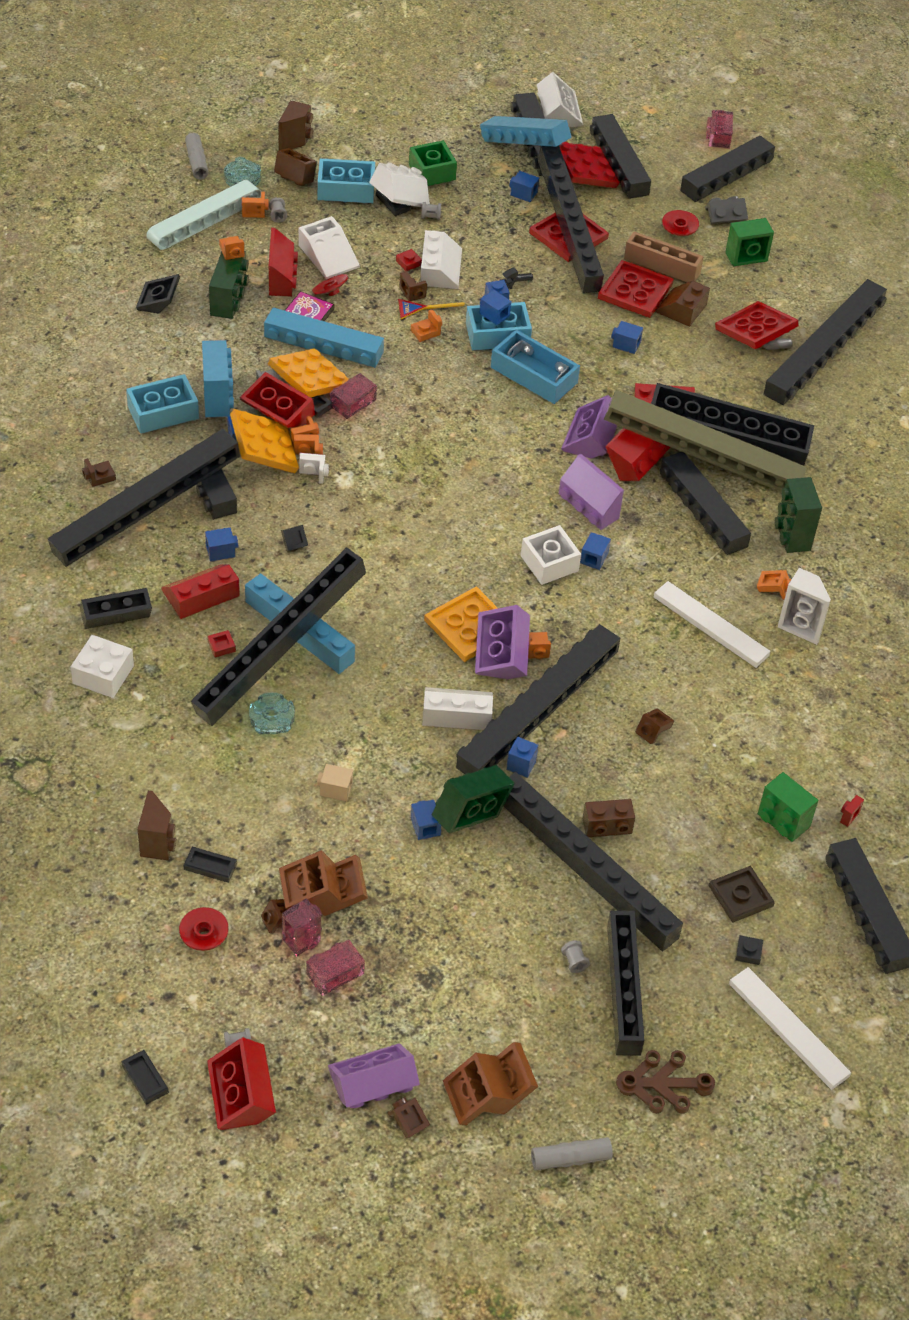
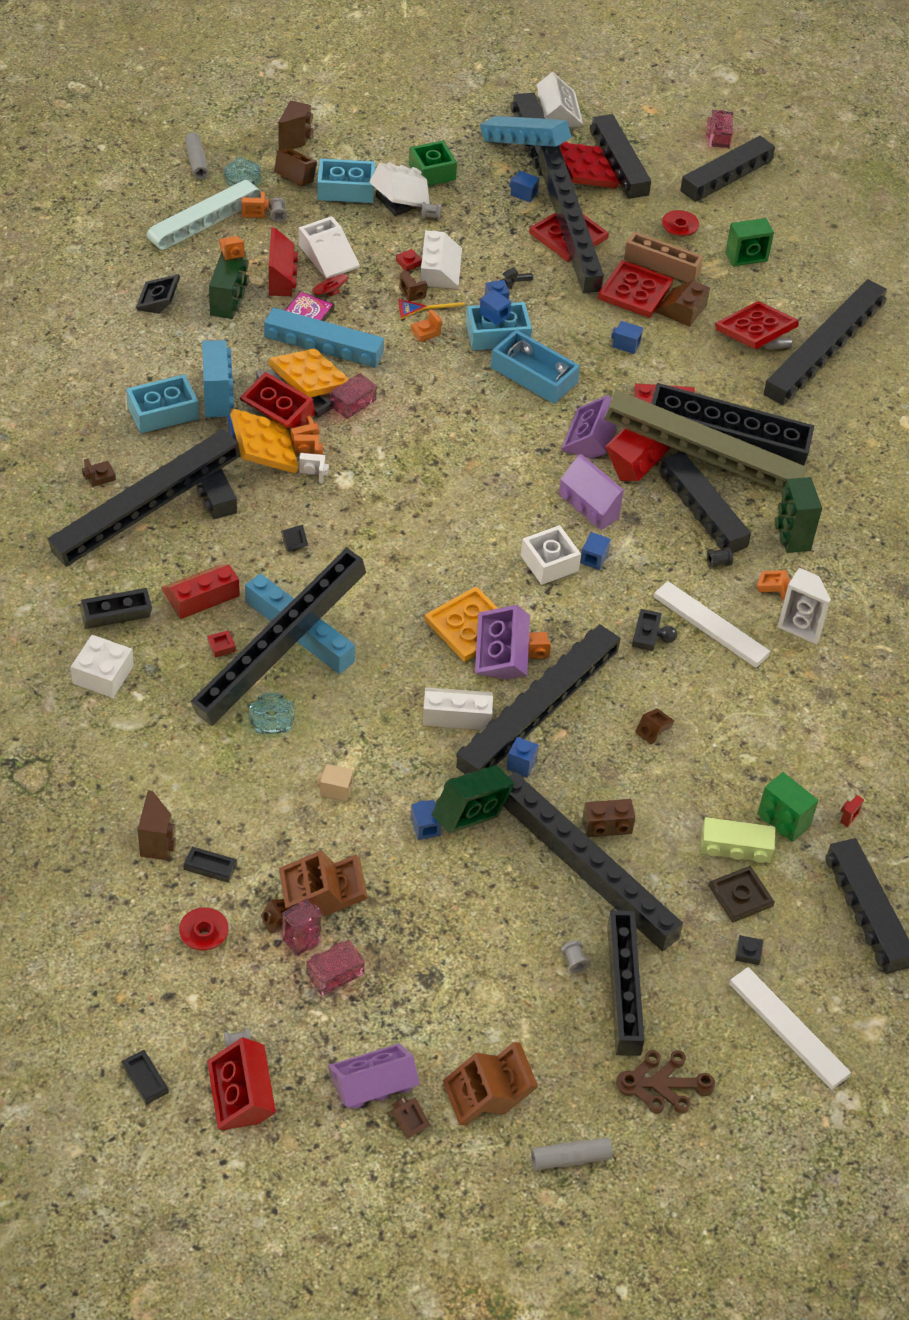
(221, 544): blue brick -> none
(648, 629): none -> black plate
(719, 557): none -> black bush
(727, 210): dark grey bracket -> none
(737, 840): none -> yellowish green brick

